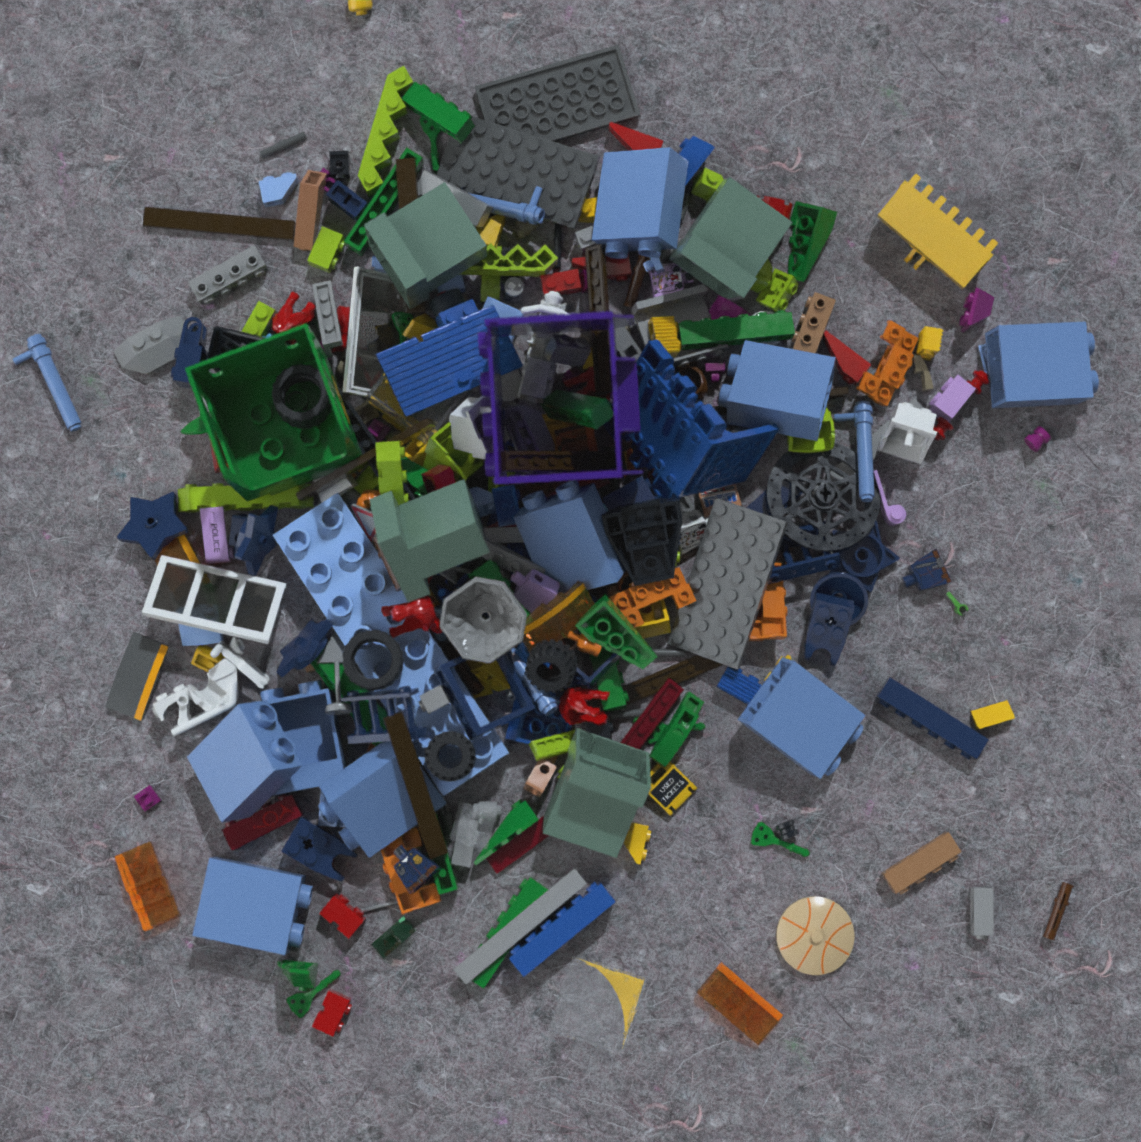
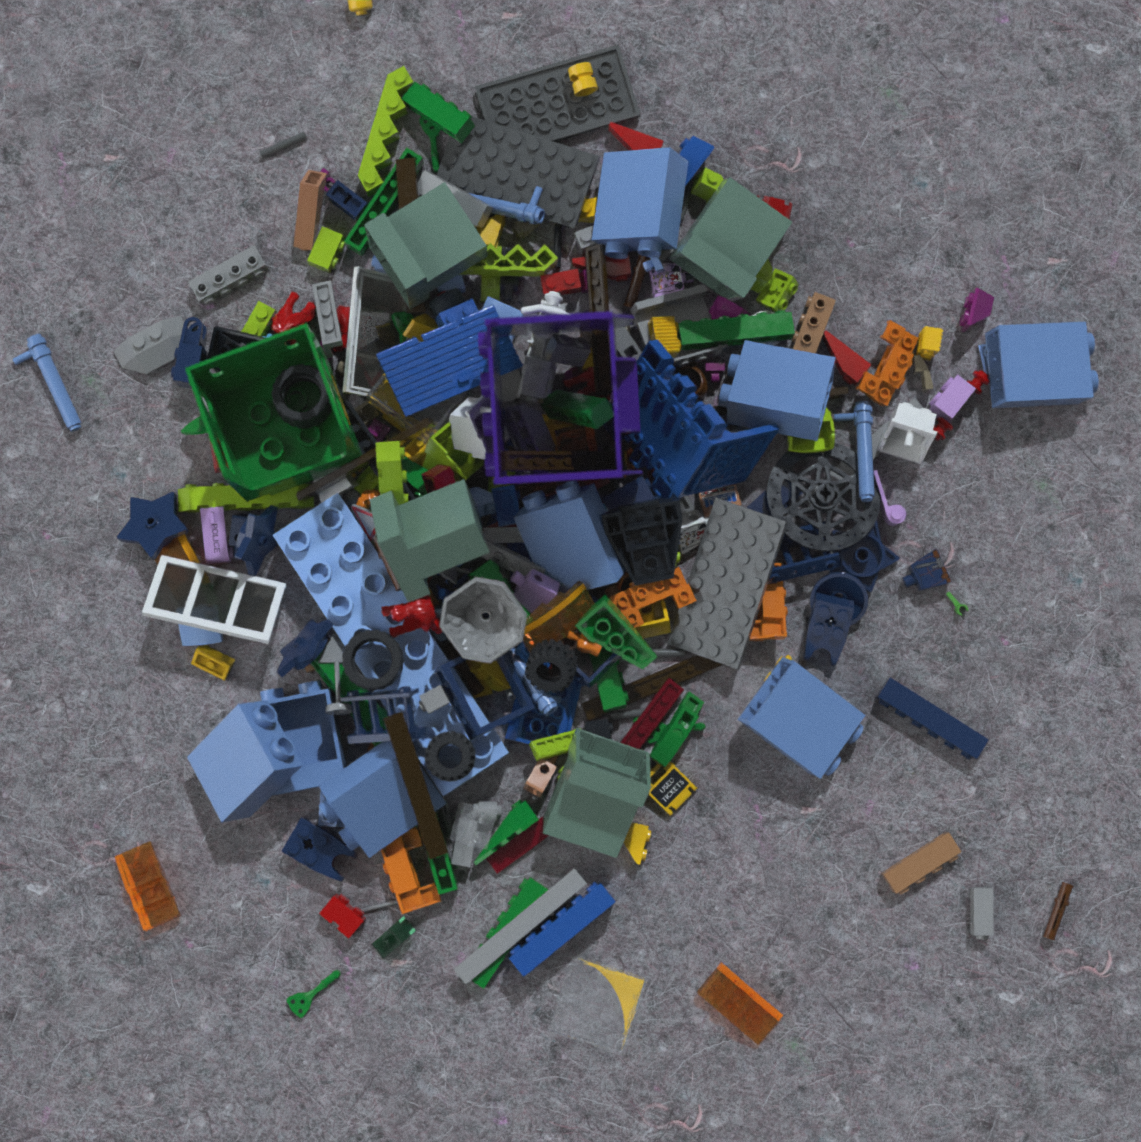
(137, 676): dark grey slope -> none
(147, 798): magenta tile -> none
(219, 223): dark brown tile -> none
(221, 690): white piece -> none
(252, 906): medium blue brick -> none
(262, 822): dark red brick -> none
(277, 190): light blue slope -> none
(300, 973): green wedge -> none
(330, 1018): red brick -> none
(342, 172): black brick -> none
(414, 868): torso -> none
(514, 287): light grey tile -> none
(575, 708): red piece -> none
(582, 77): none -> yellow wheel
(739, 685): blue brick -> none
(772, 839): green piece -> none
(787, 829): black wheel -> none
(809, 234): green wedge -> none
(815, 935): tan dish -> none
(935, 233): yellow piece -> none
(992, 714): yellow slope -> none
(1036, 440): magenta wheel -> none

